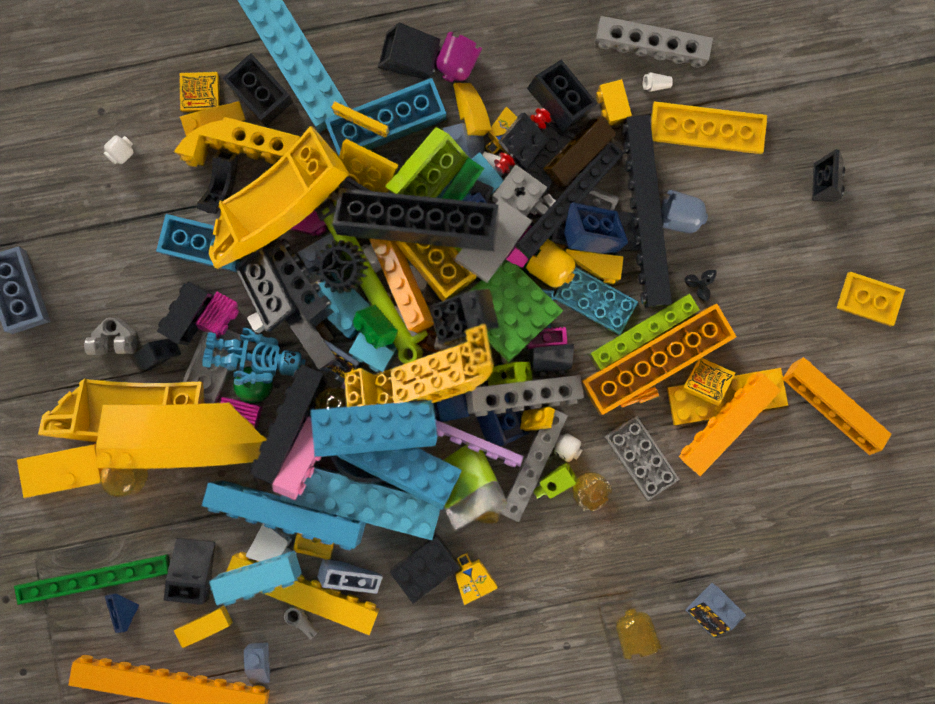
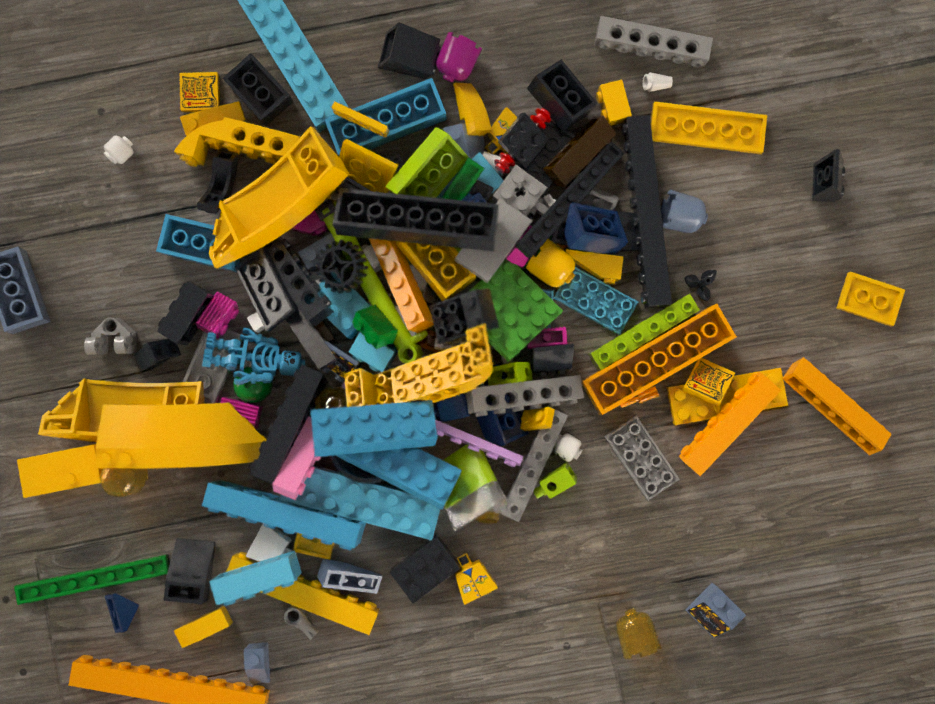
(591, 491): clear yellow cylinder -> none

